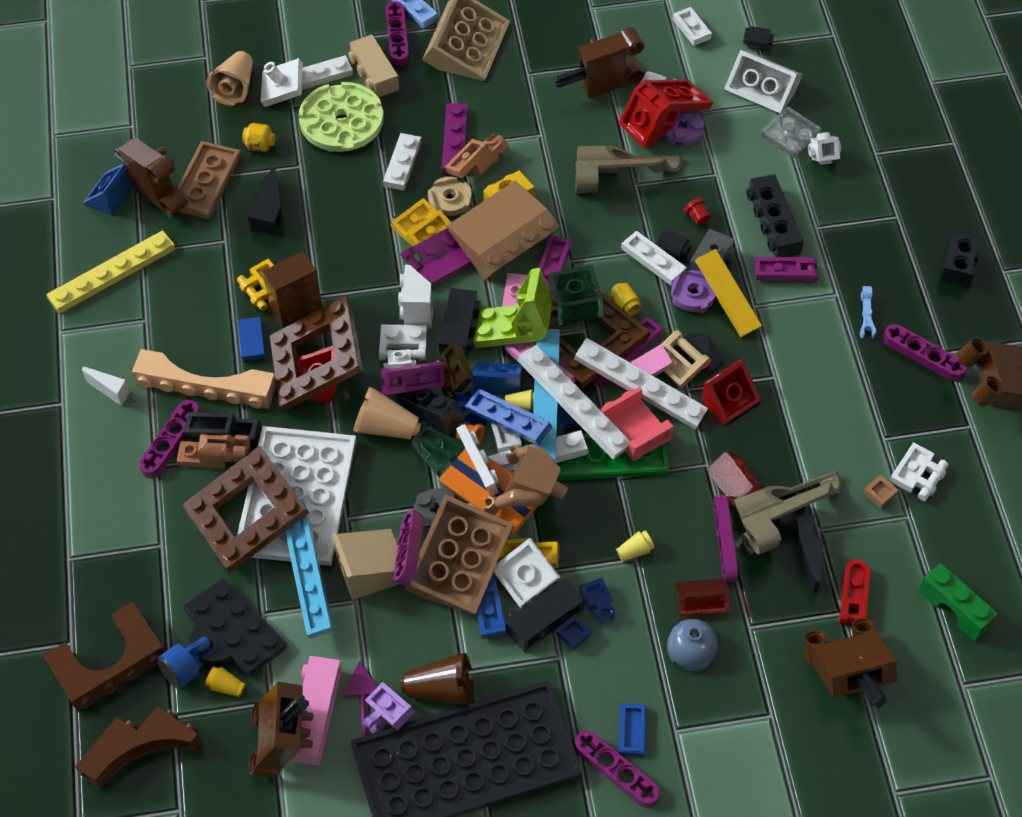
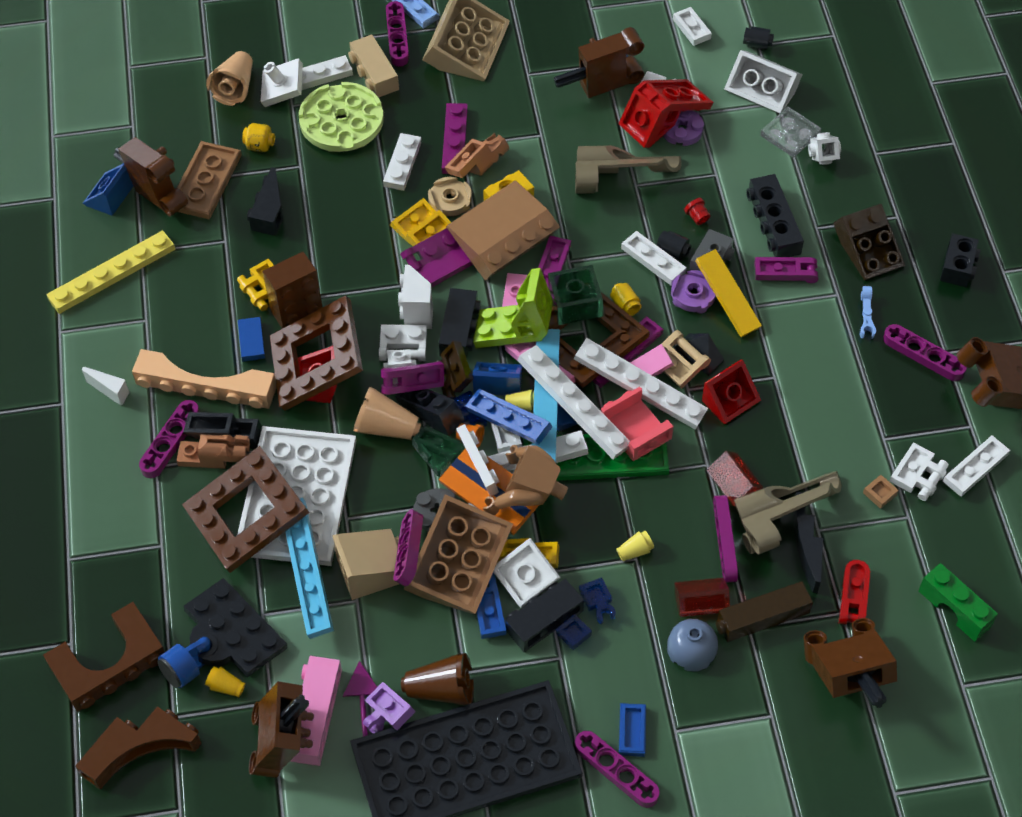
(764, 611): none -> dark brown brick
(869, 241): none -> dark brown slope
(976, 465): none -> white plate

